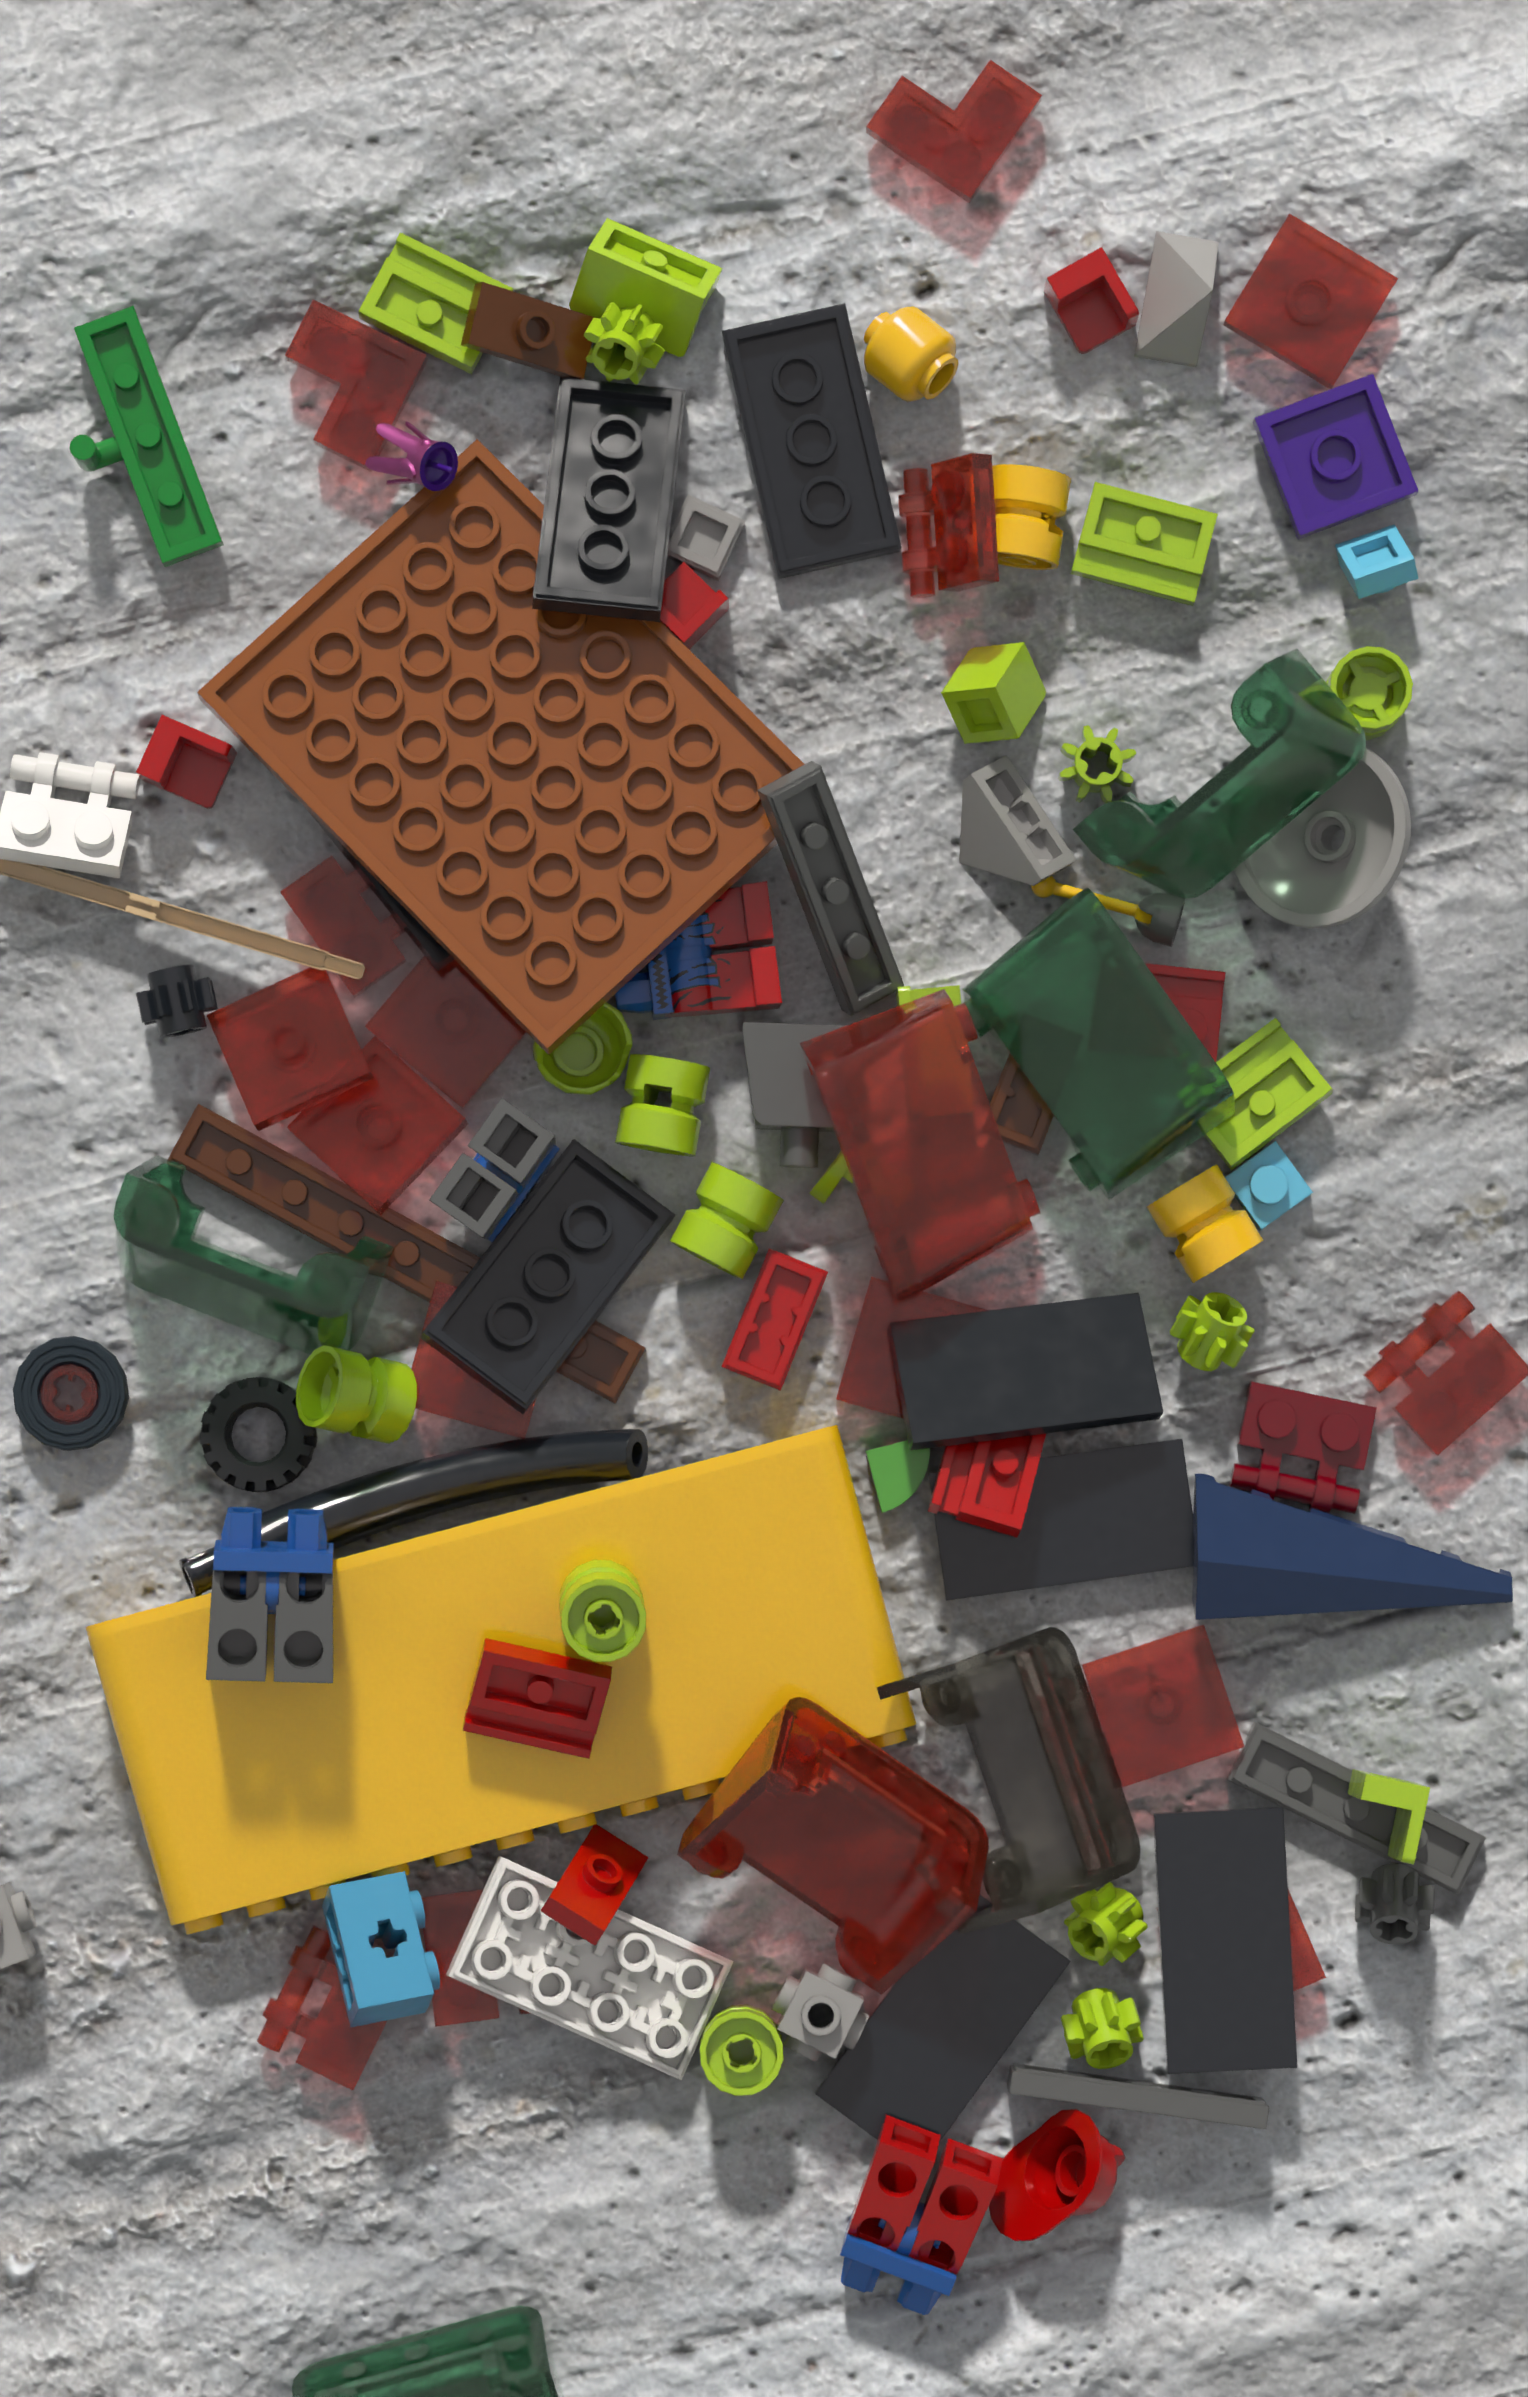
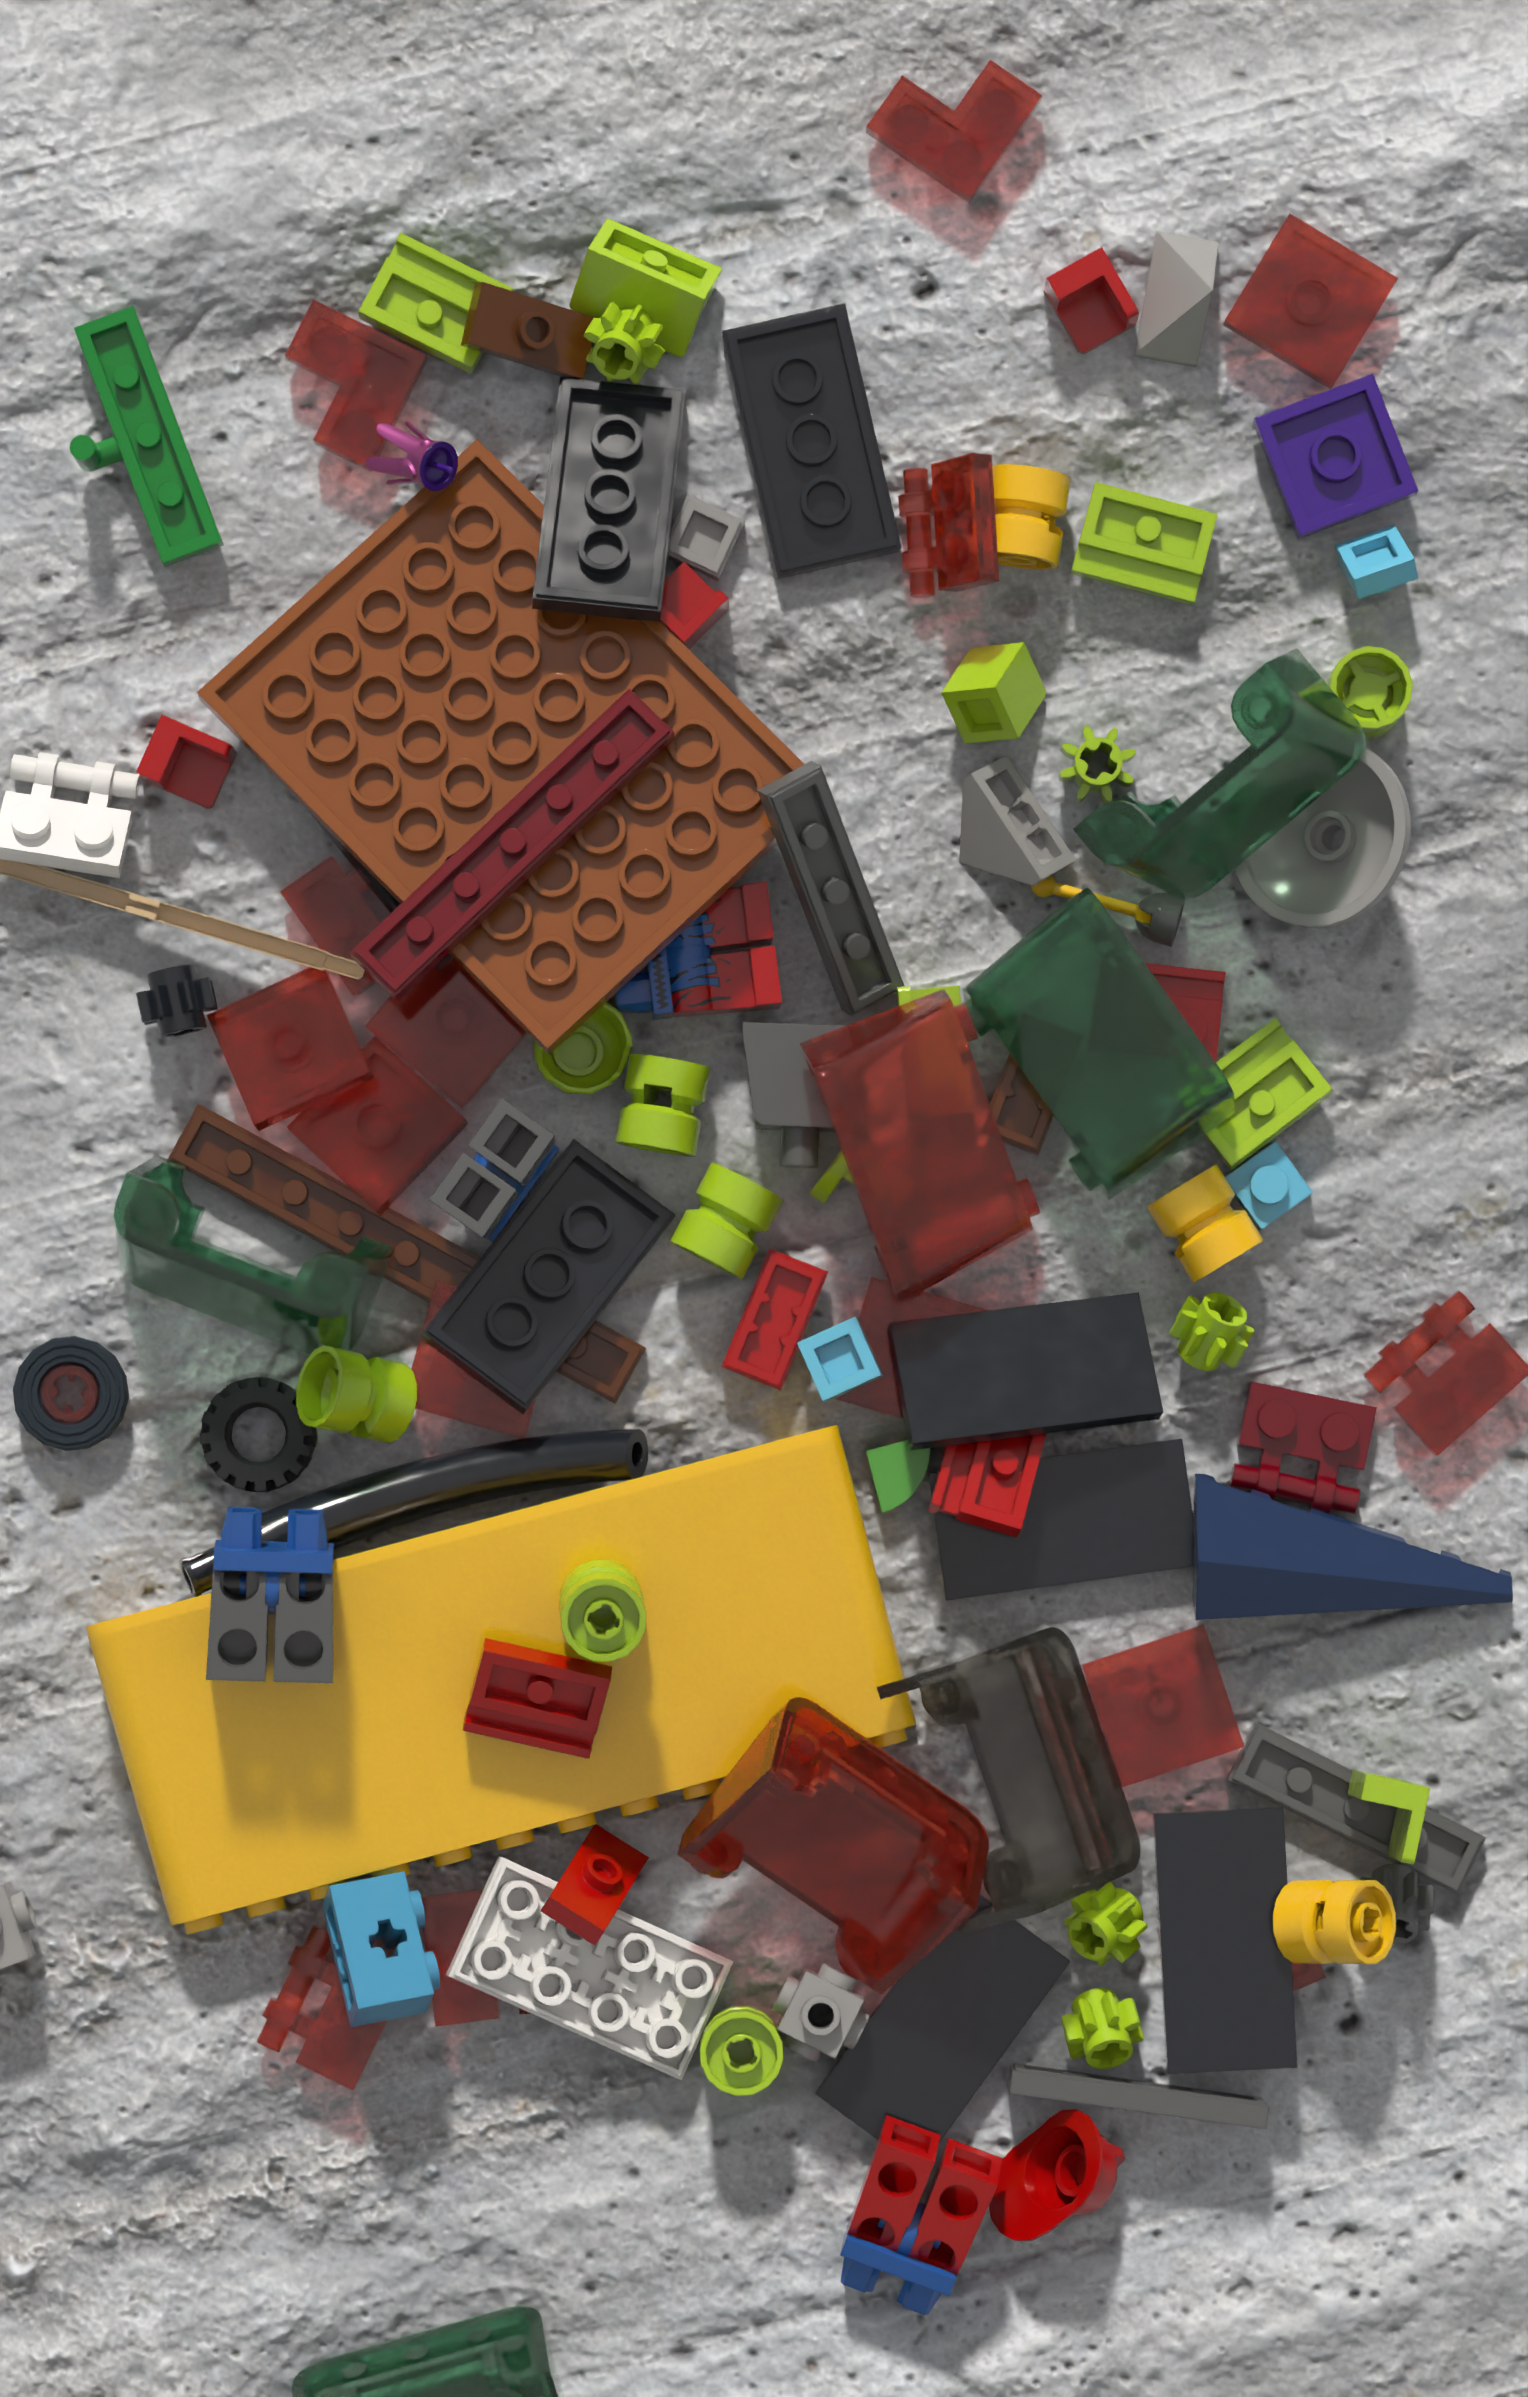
(512, 845): none -> dark red tile
(840, 1359): none -> medium azure plate
(910, 354): yellow head -> none
(1334, 1921): none -> yellow wheel

